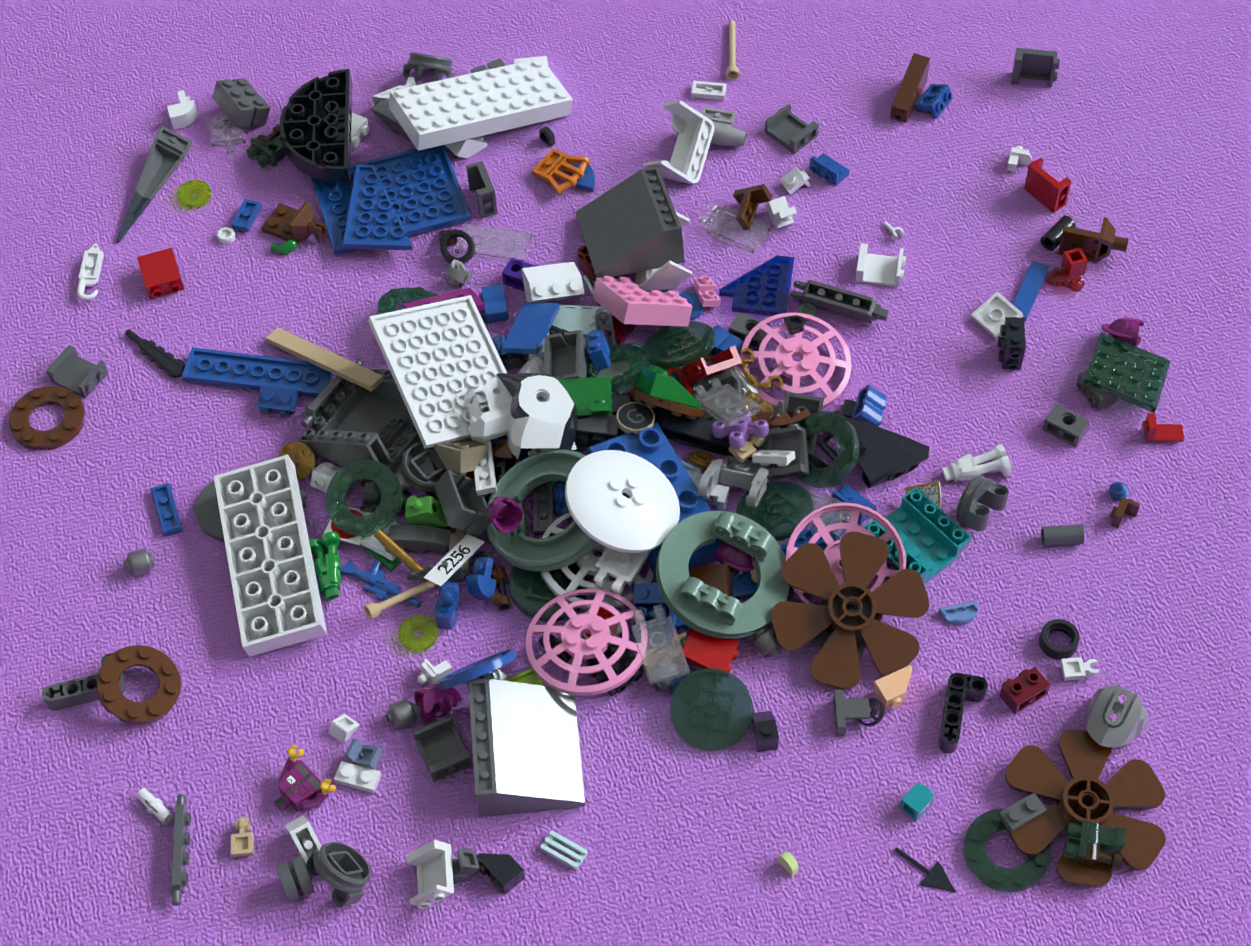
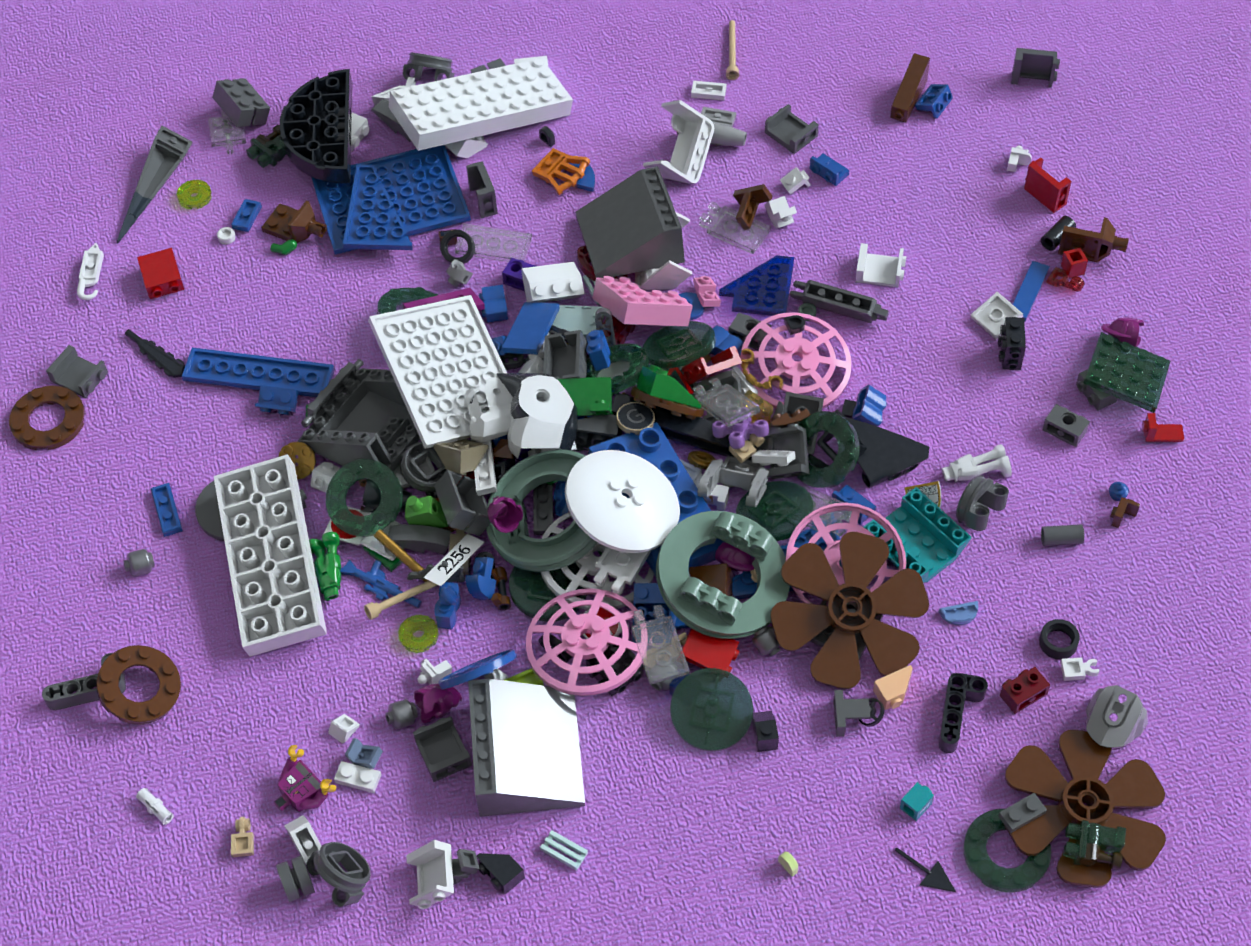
(180, 856): dark grey plate -> none
(182, 113): white brick -> none
(325, 359): tan tile -> none
(894, 231): white hand -> none

